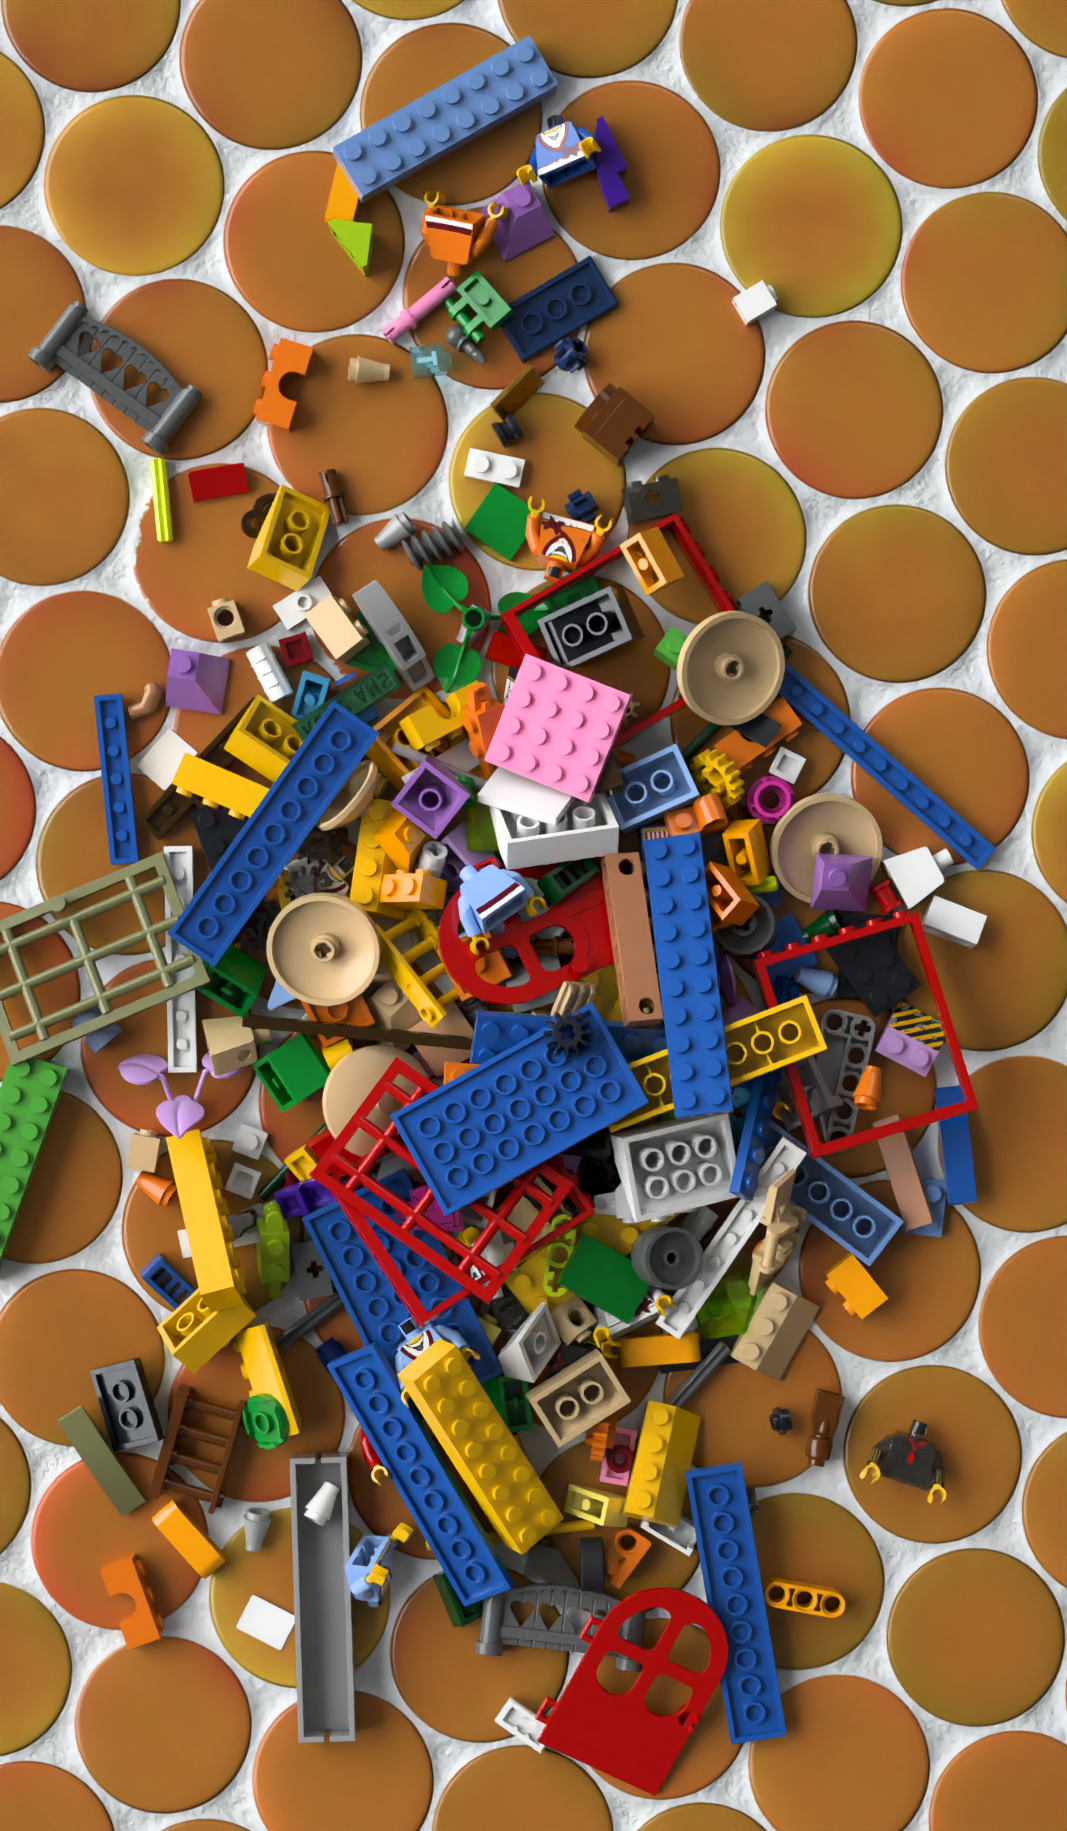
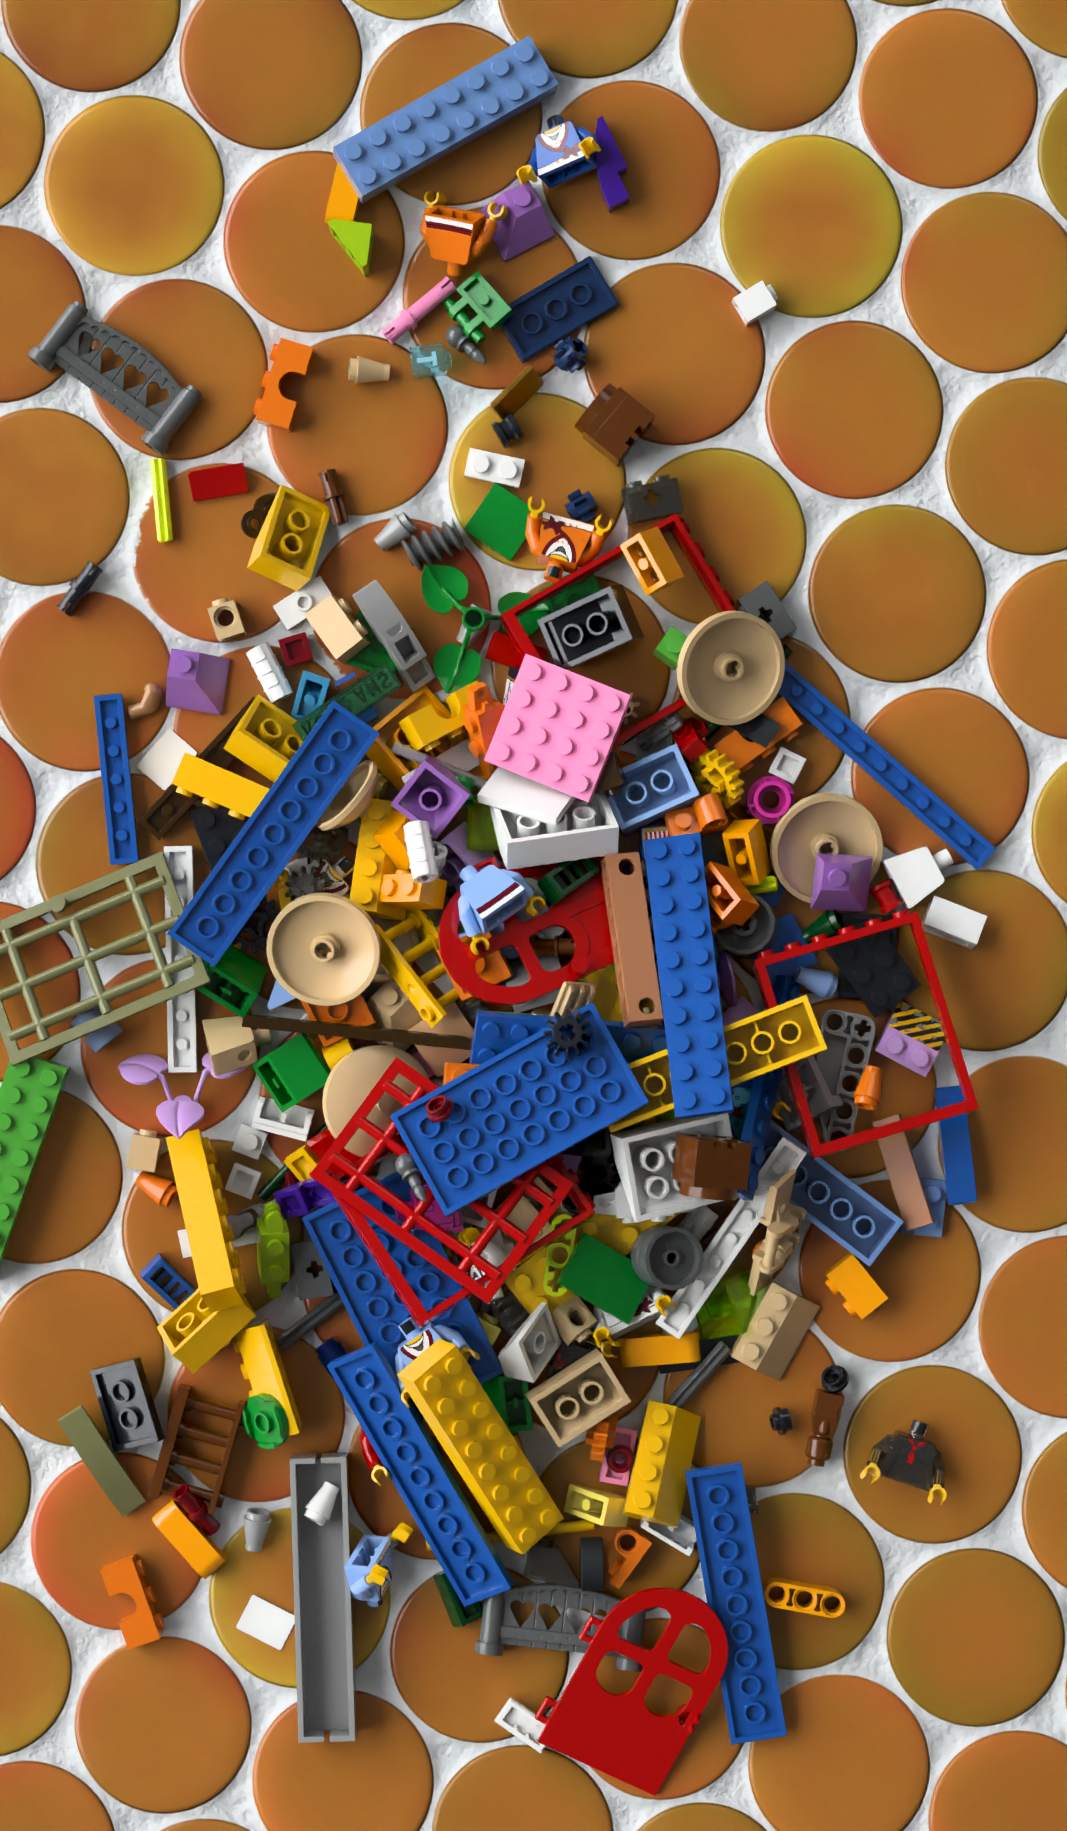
(79, 588): none -> black pin
(196, 1510): none -> dark red pin
(291, 1123): none -> white hinge
(410, 1173): none -> dark grey bar
(420, 851): none -> white axle
(439, 1108): none -> dark red plate
(660, 731): none -> light grey axle
(691, 738): none -> red piece
(711, 1166): none -> reddish brown piece
(830, 1374): none -> black plate

